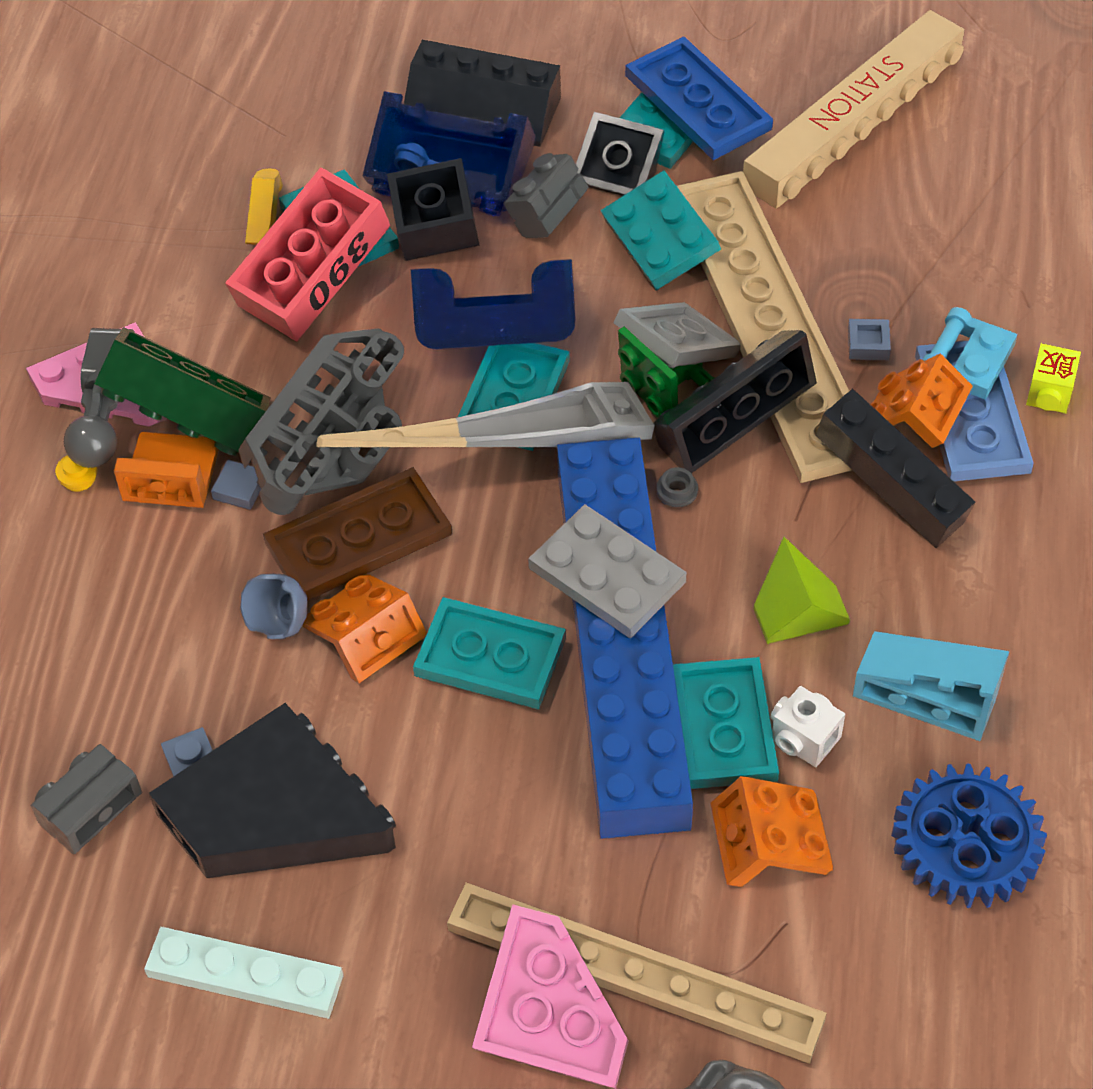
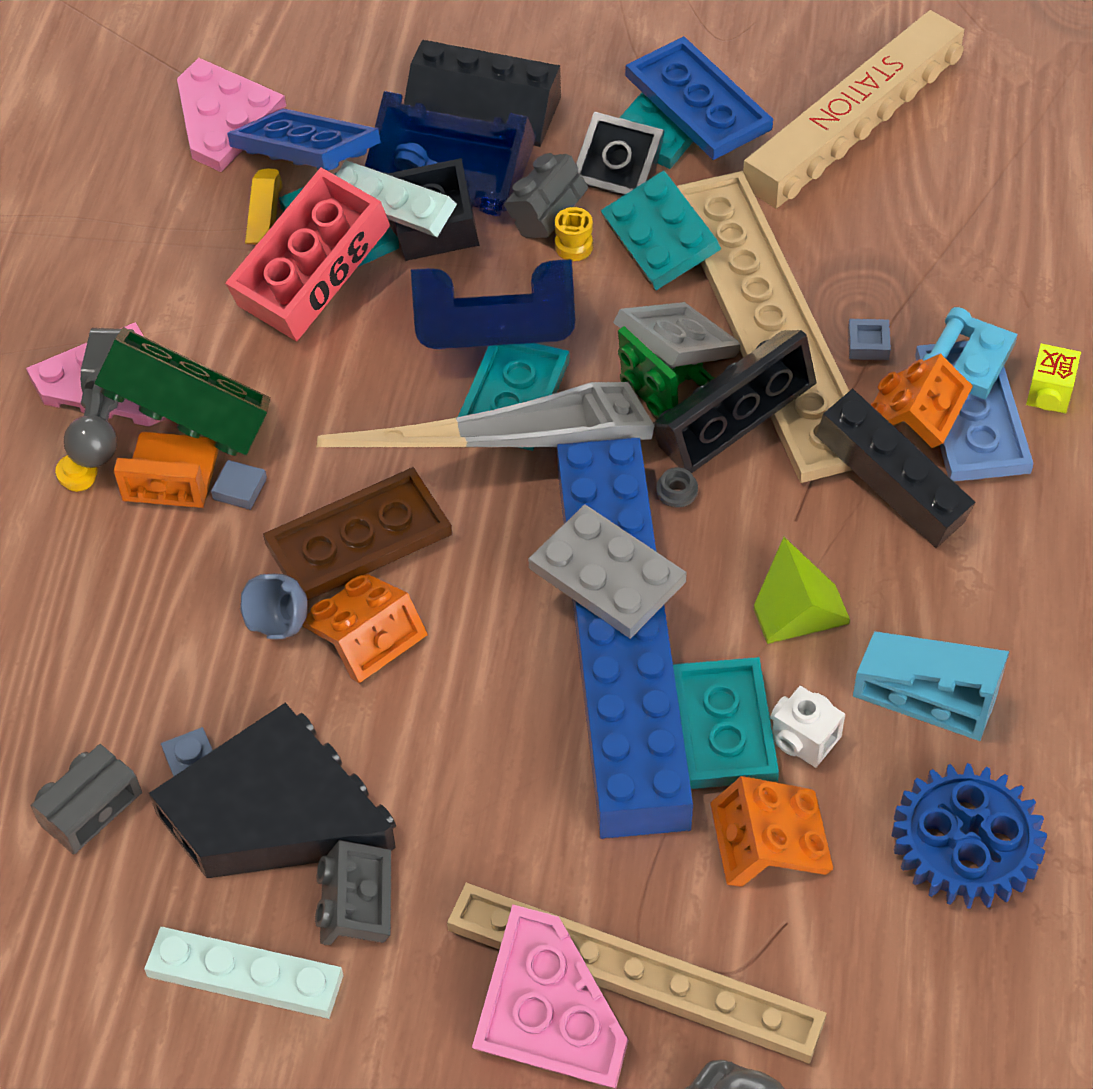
(217, 103): none -> bright pink plate
(304, 138): none -> blue plate
(347, 408): dark grey connector -> none
(354, 893): none -> dark grey bracket
(401, 200): none -> light aqua plate
(490, 652): teal plate -> none
(573, 234): none -> yellow wheel

